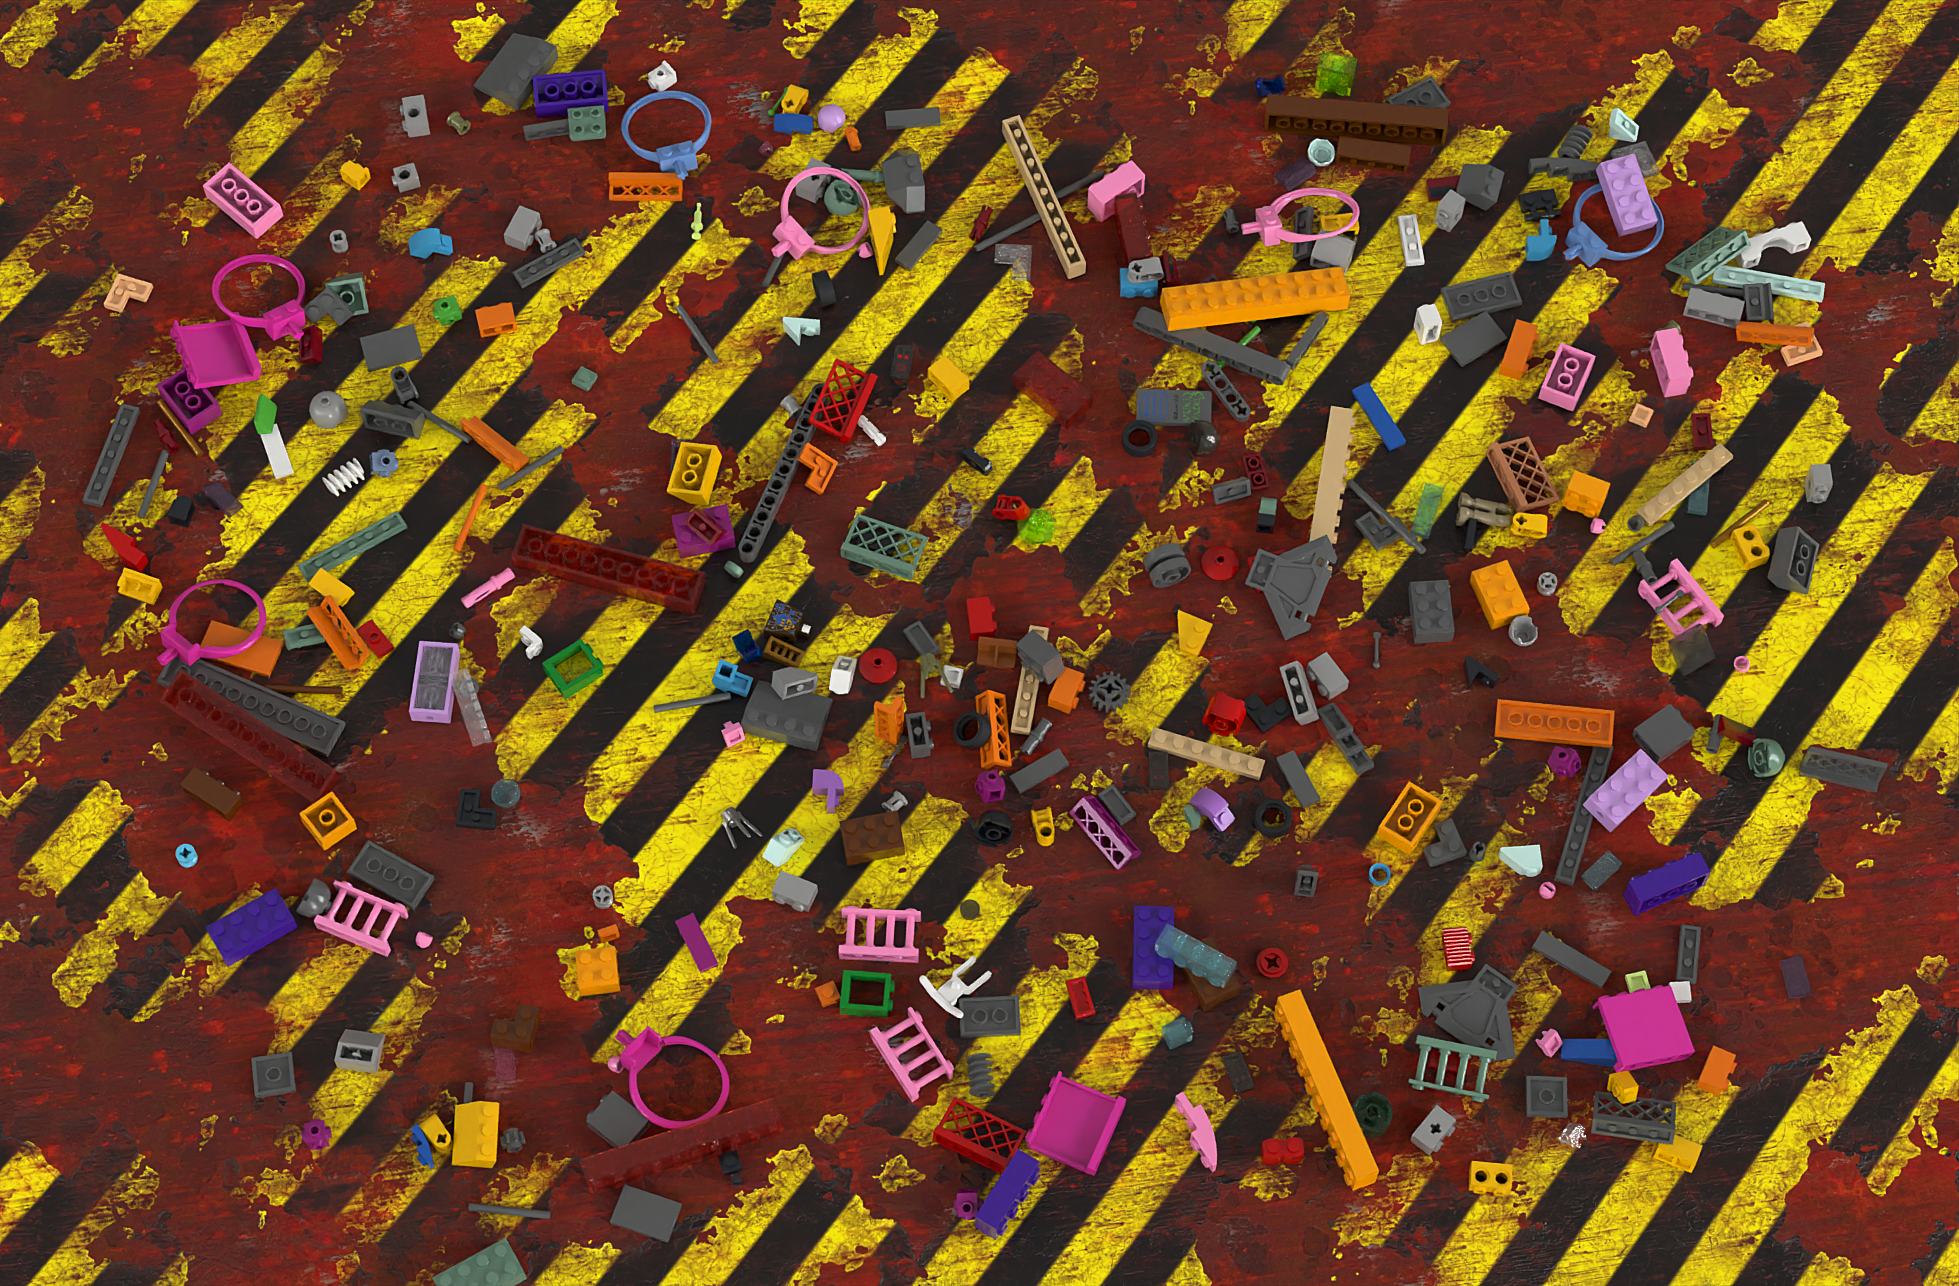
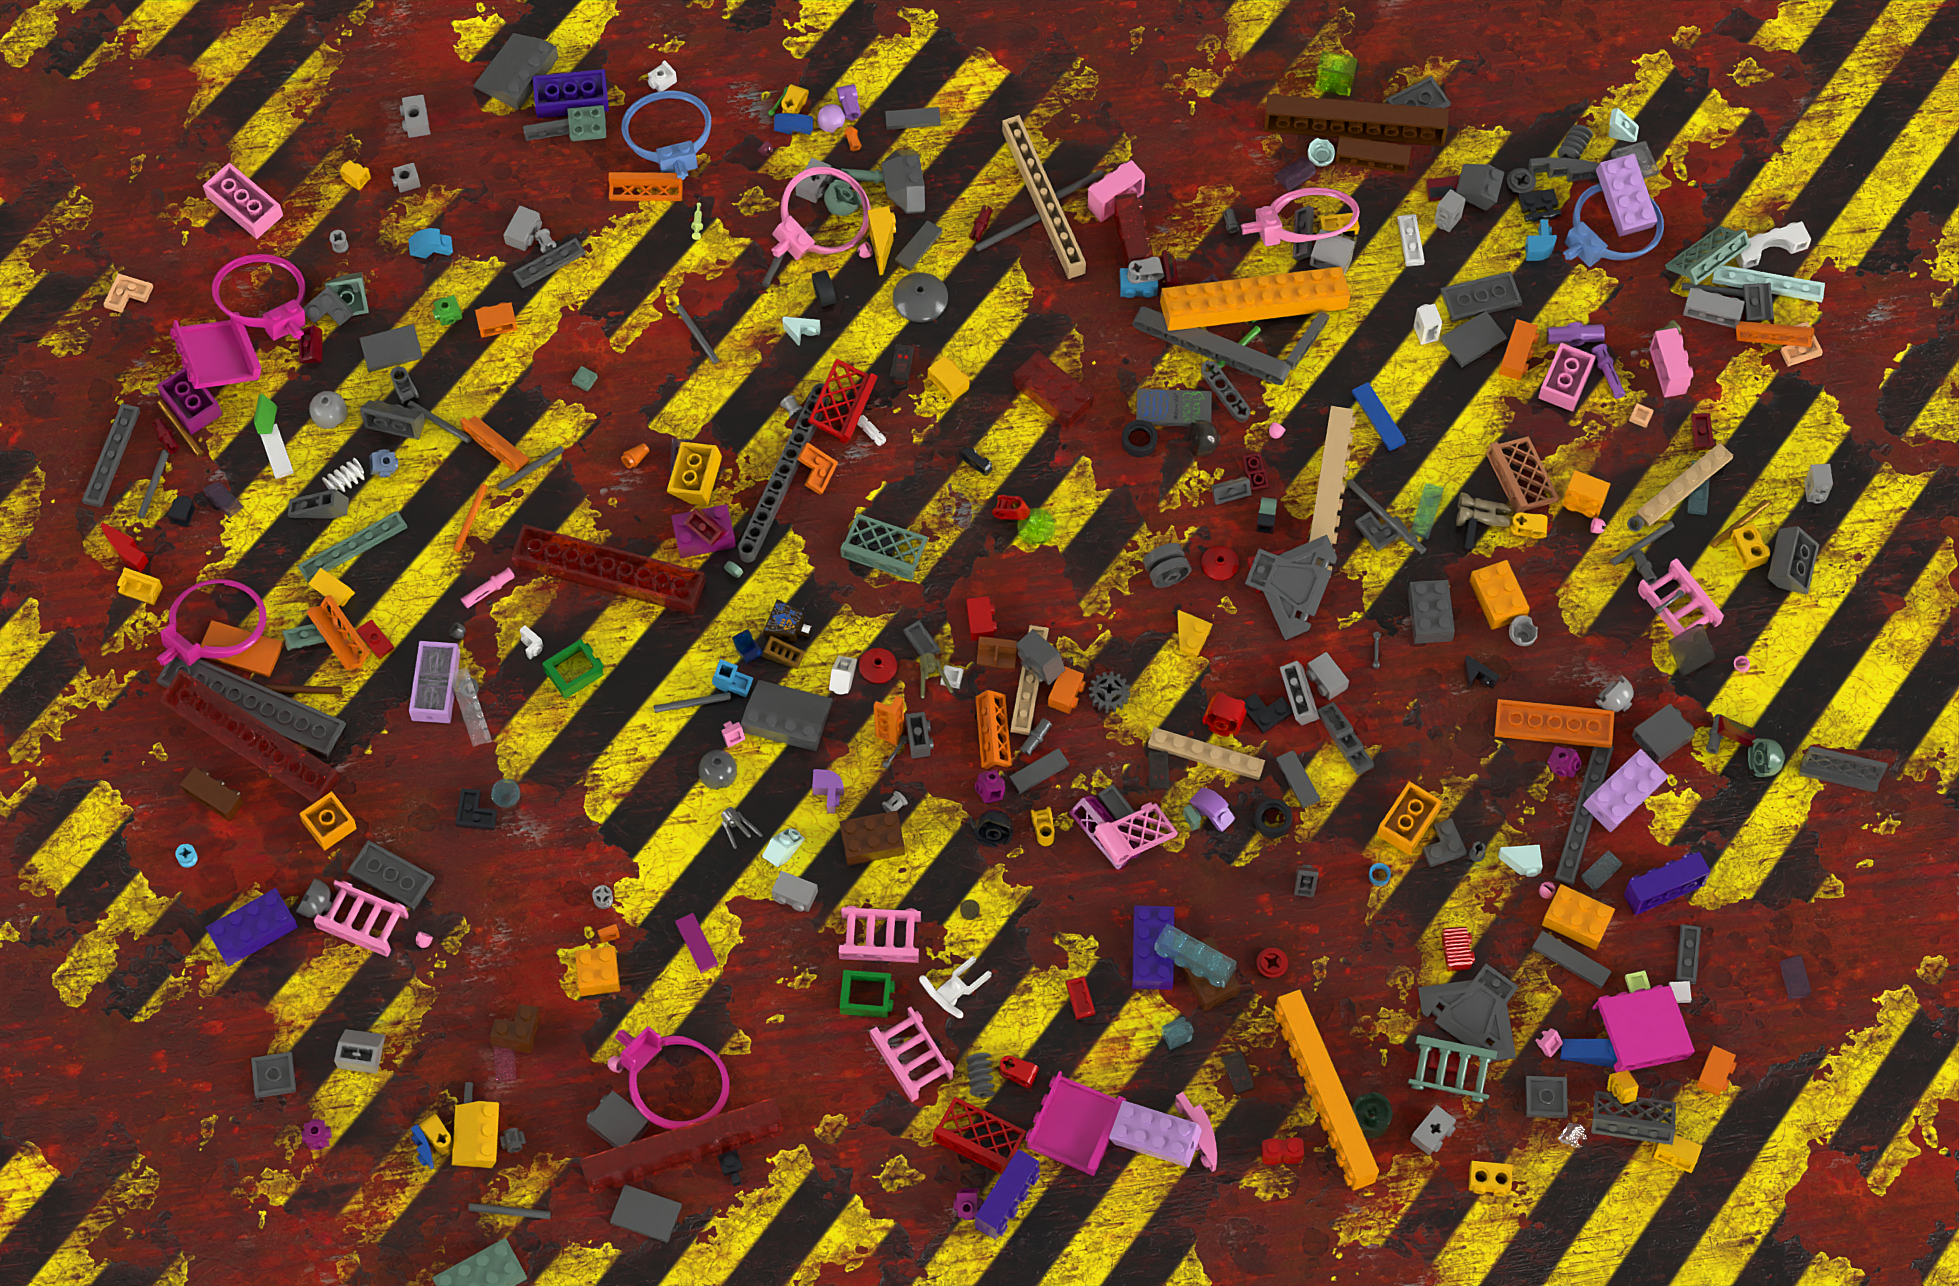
(319, 505): none -> dark grey slope
(458, 123): olive bush -> none
(634, 456): none -> orange cone
(717, 769): none -> dark grey cylinder
(793, 682): light grey slope -> none
(828, 994): orange plate -> none
(848, 97): none -> medium lavender piece
(920, 305): none -> dark grey dish
(961, 724): black tyre -> none
(990, 1016): dark grey tile -> none
(1017, 255): clear plate -> none
(1019, 1072): none -> red piece
(1117, 842): none -> bright pink piece
(1155, 1133): none -> lavender brick
(1270, 86): clear blue bracket -> none
(1276, 430): none -> bright pink hinge
(1518, 175): none -> dark grey gear
(1546, 579): light grey wheel -> none
(1575, 334): none -> medium lavender piece
(1578, 917): none -> light orange brick
(1605, 363): none -> medium lavender pin
(1616, 696): none -> light grey cylinder

